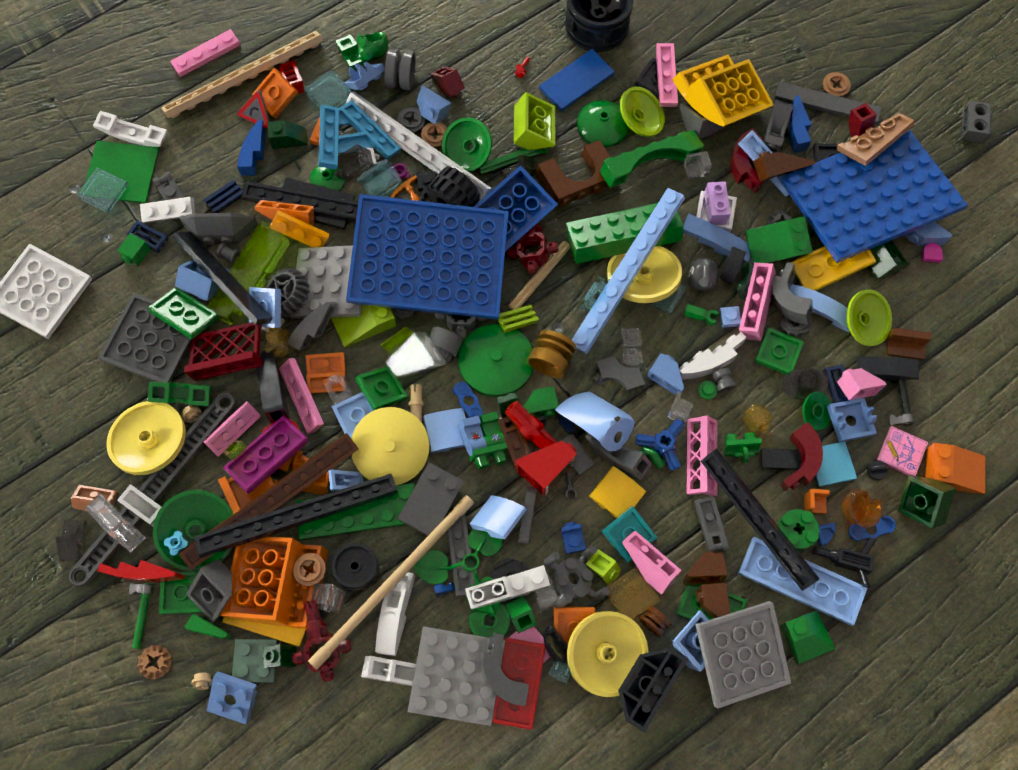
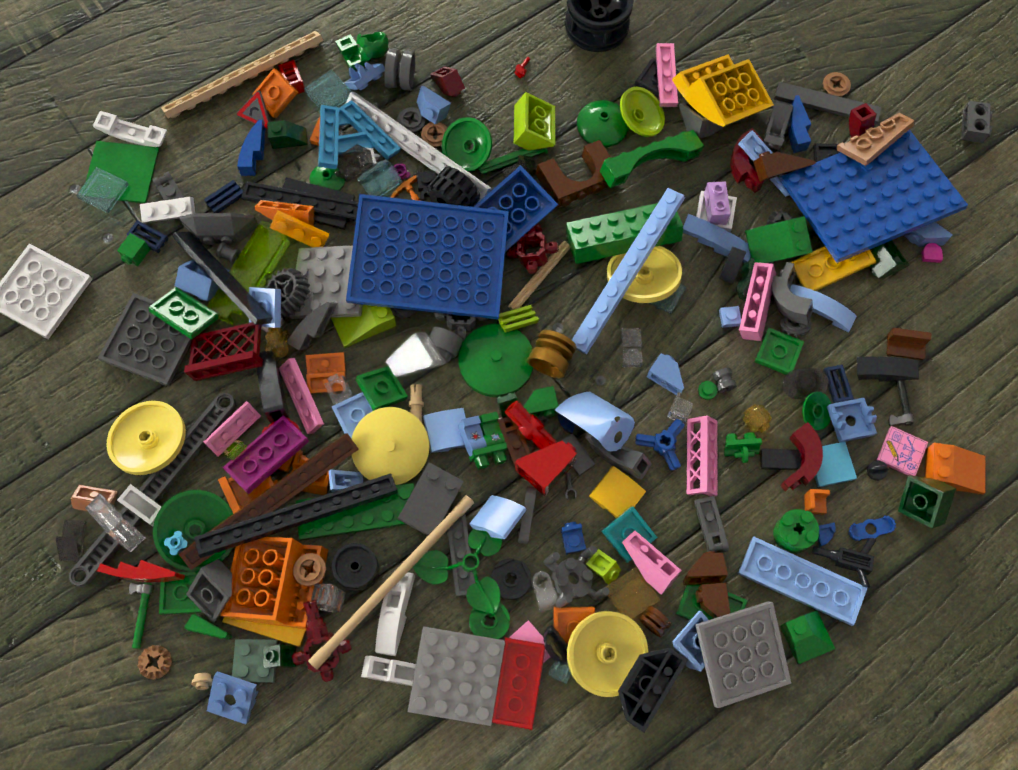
(179, 393): green arch -> none
(191, 413): tan plate -> none
(205, 53): bright pink plate -> none
(397, 340): clear neon green piece -> none
(442, 589): blue tile -> none
(463, 390): blue piece -> none
(505, 688): dark grey arch -> none
(507, 587): white slope -> none
(521, 614): green brick -> none
(576, 80): blue tile -> none
(595, 289): clear light blue plate -> none
(612, 370): dark grey tile -> none
(653, 455): green arm -> none
(697, 165): clear panel -> none
(700, 314): green bar -> none
(702, 274): dark grey piece -> none
(709, 362): white slope -> none
(760, 520): black tile -> none
(859, 509): clear orange helmet -> none
(860, 384): bright pink slope -> none
(869, 317): lime dish -> none

